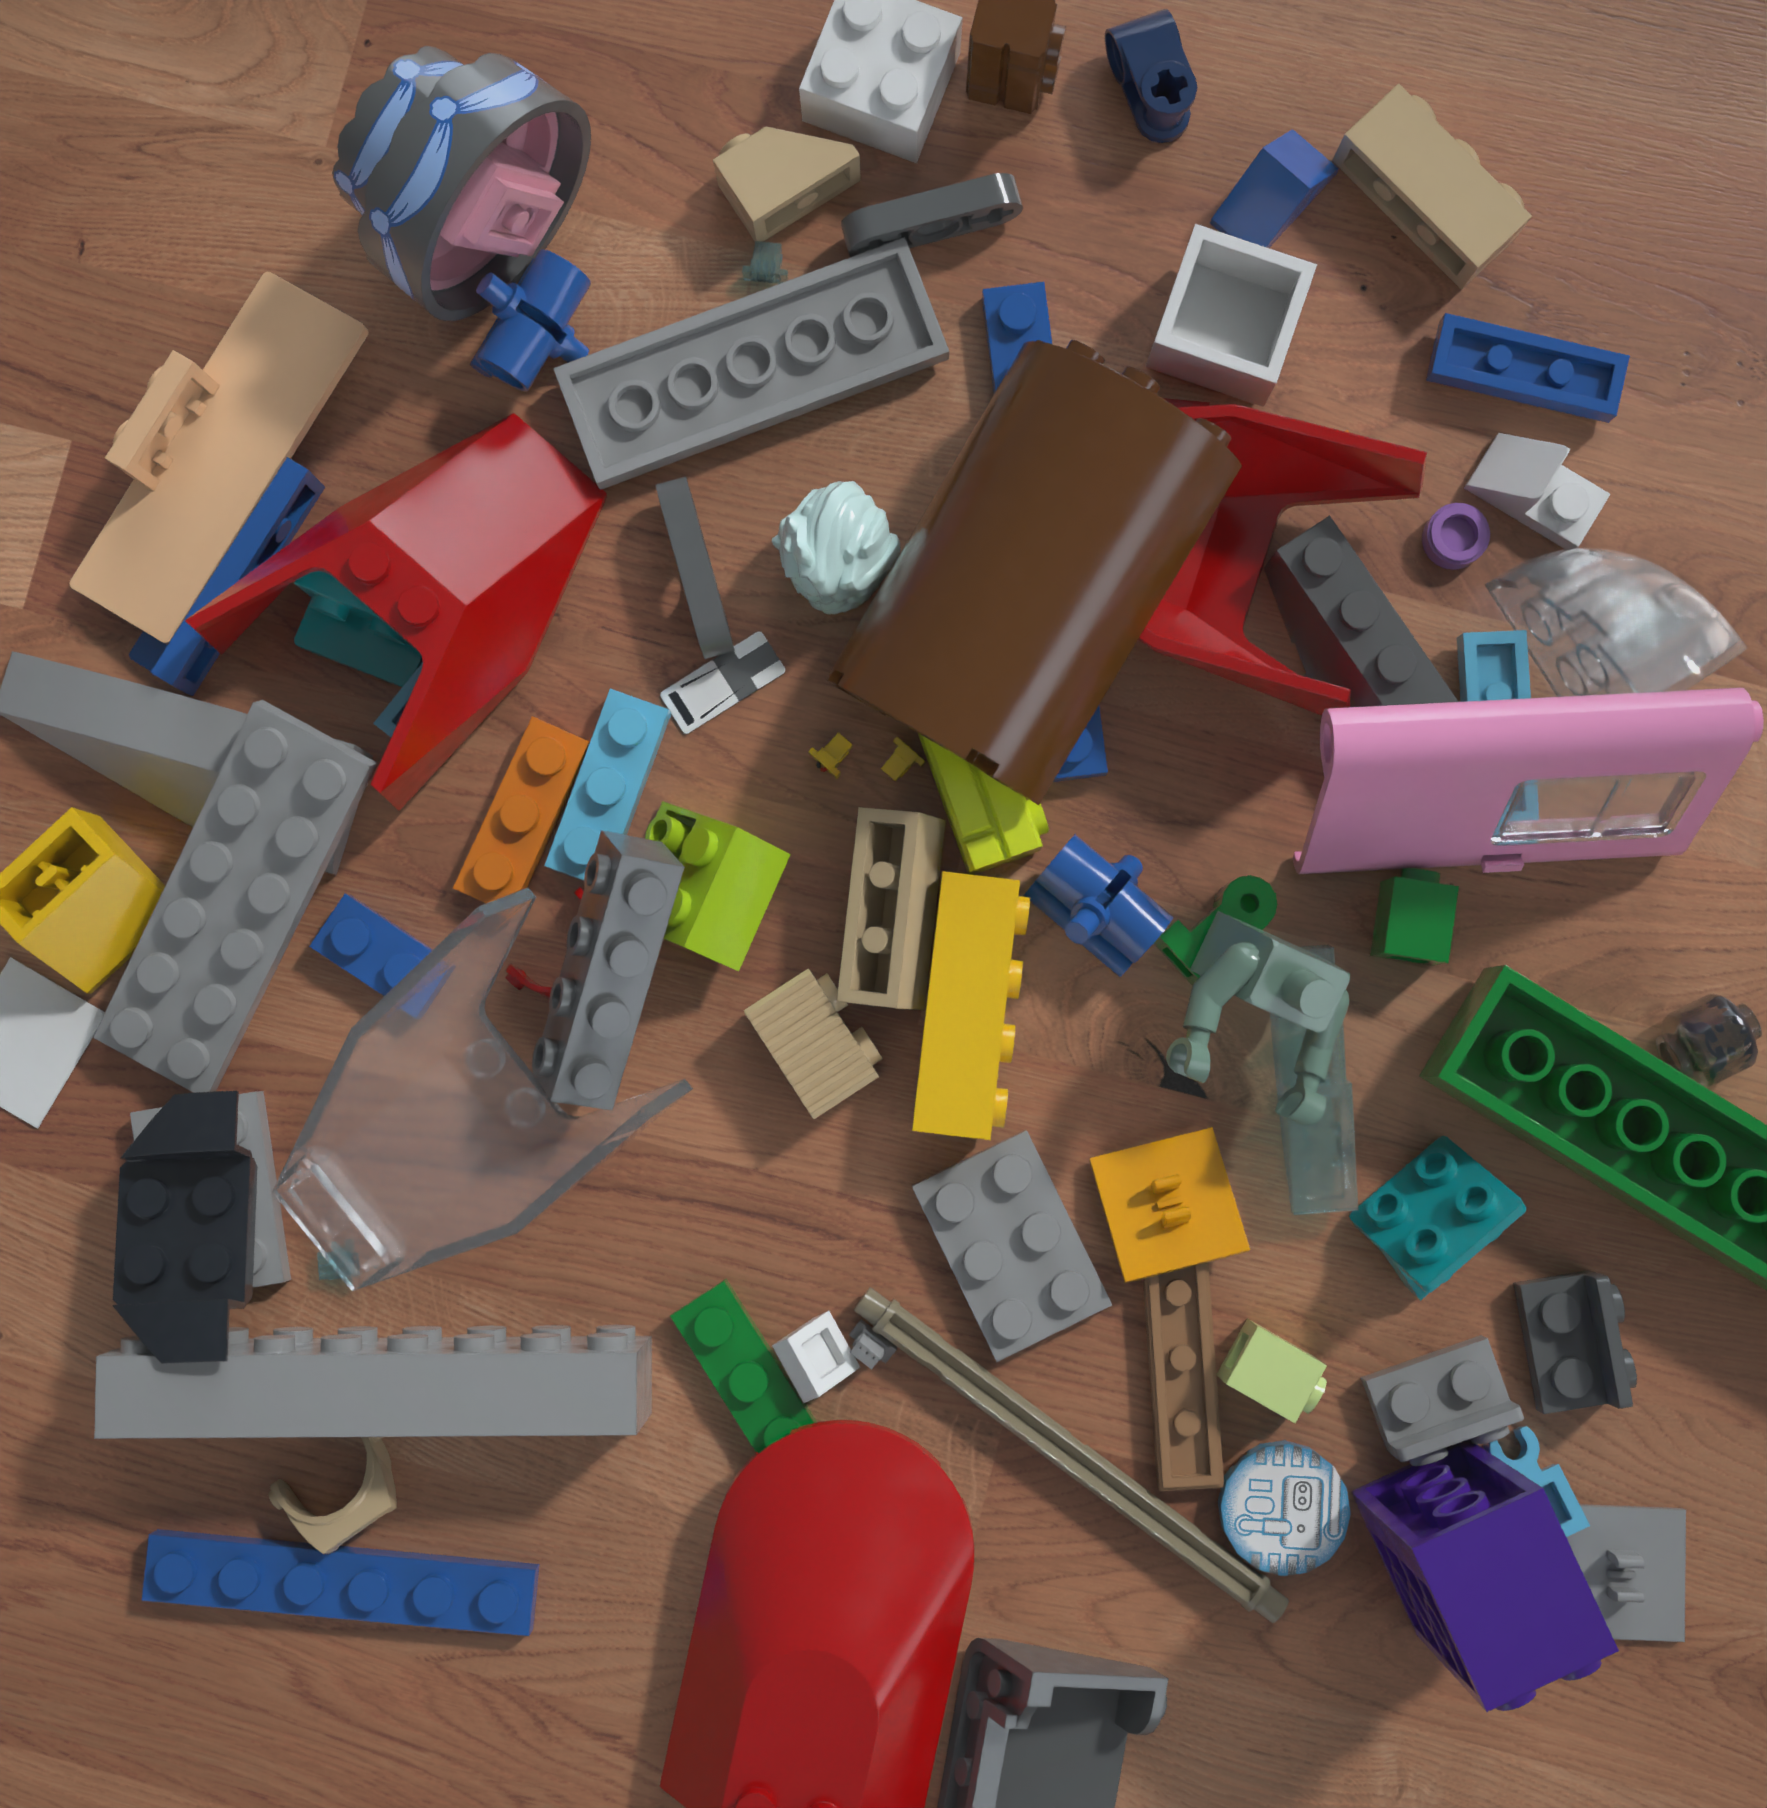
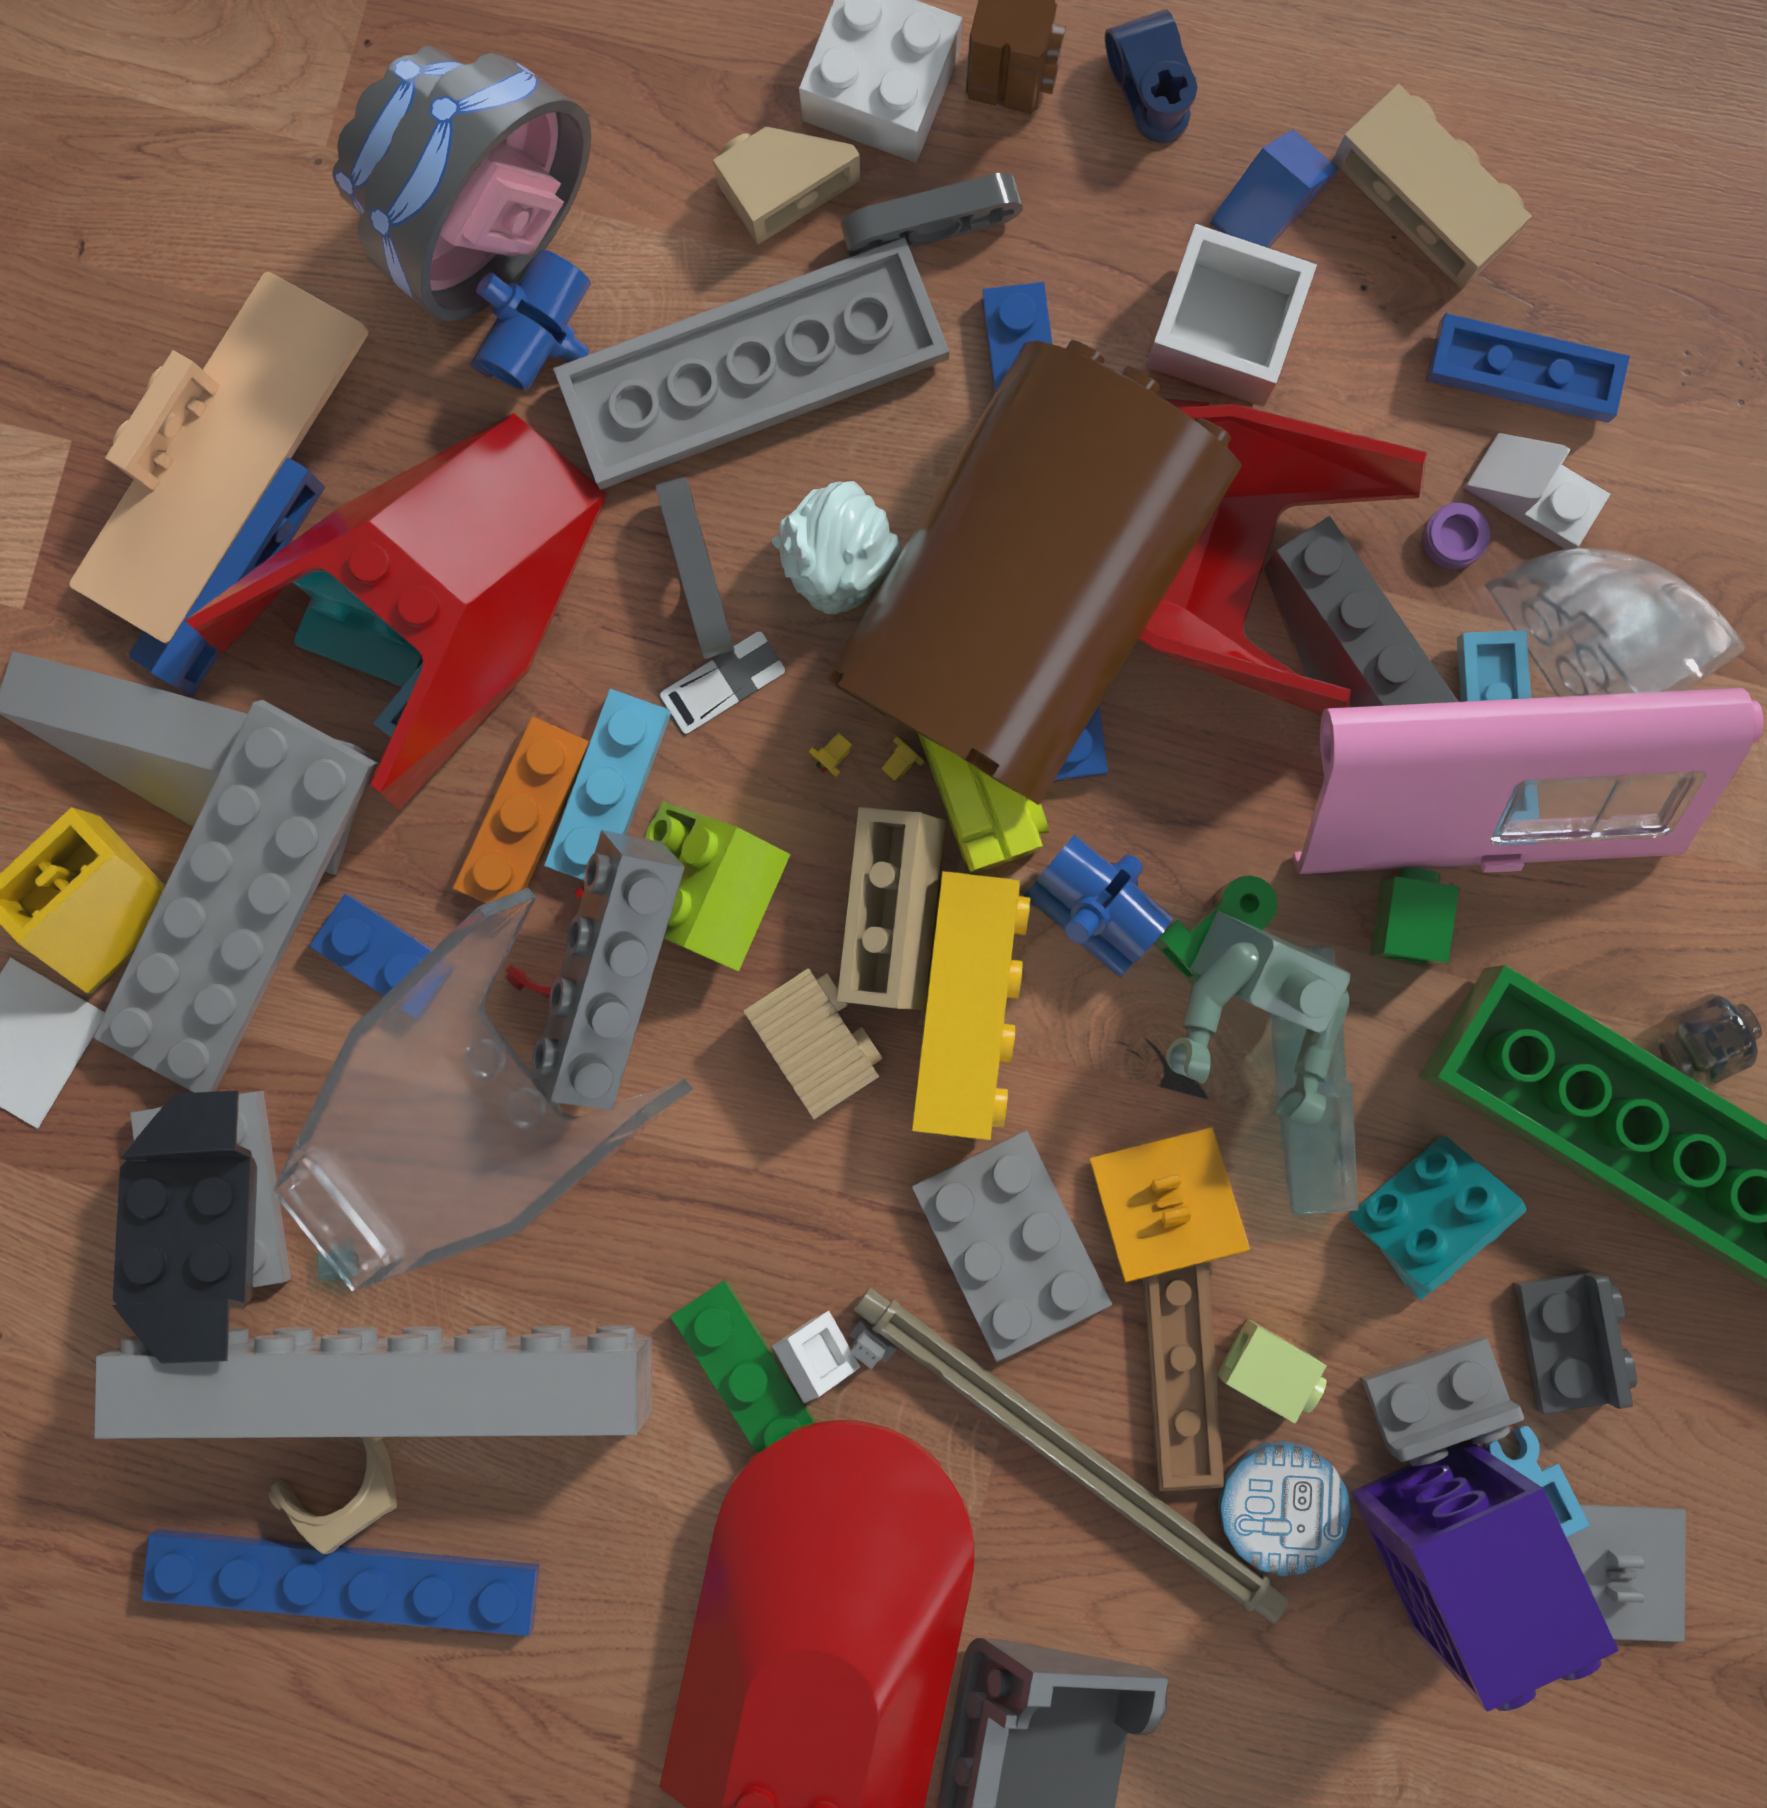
(766, 264): clear light blue piece -> none

